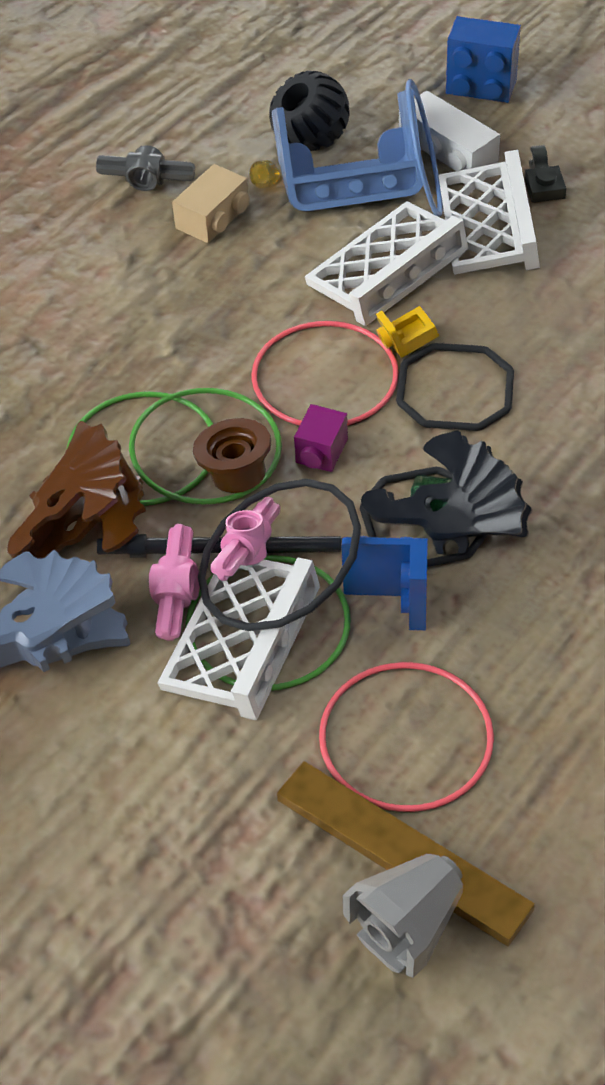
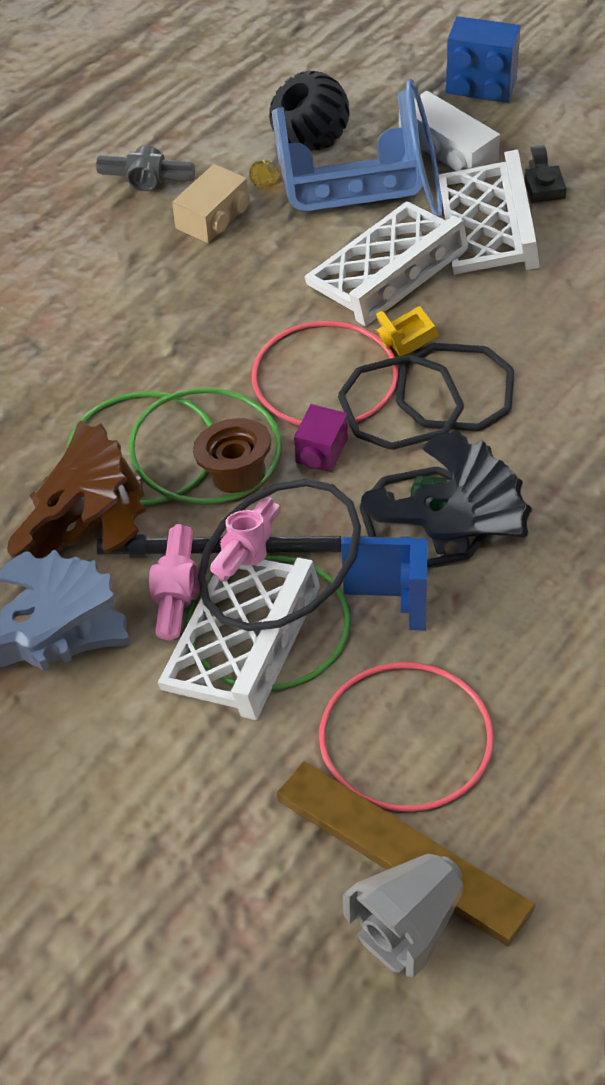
(390, 362): none -> black piece

